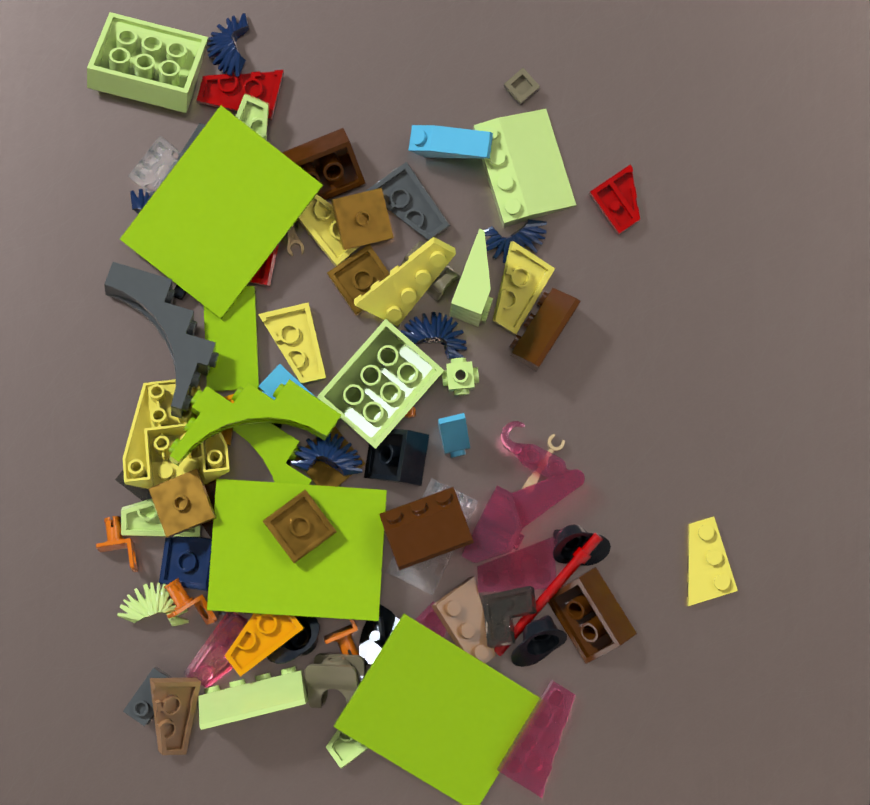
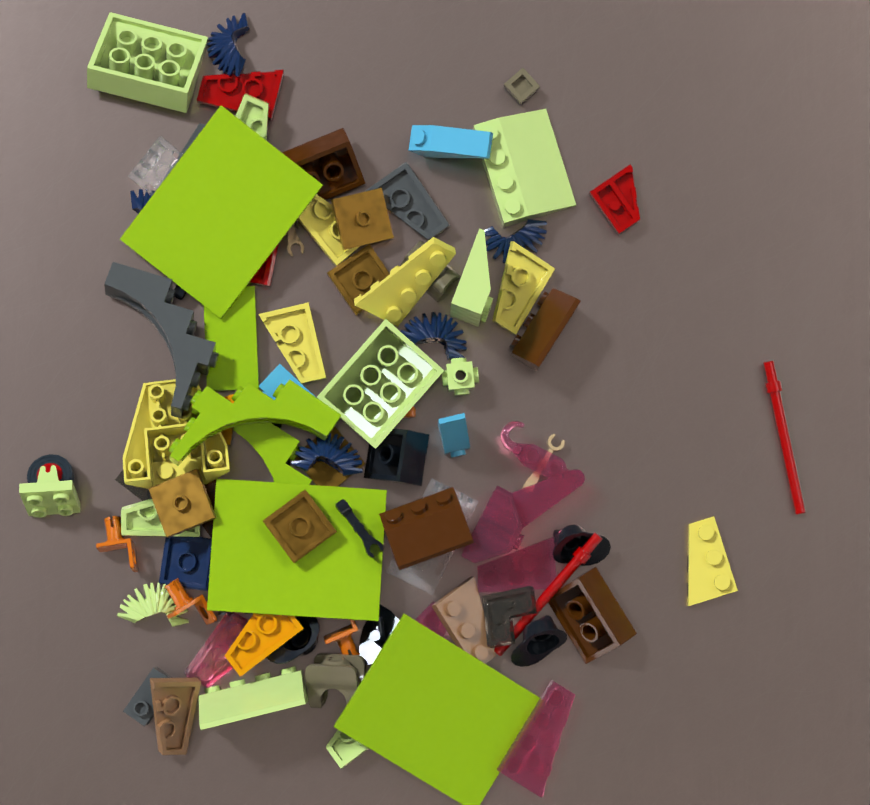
(50, 488): none -> yellowish green plate
(346, 511): none -> black piece
(774, 388): none -> red bar

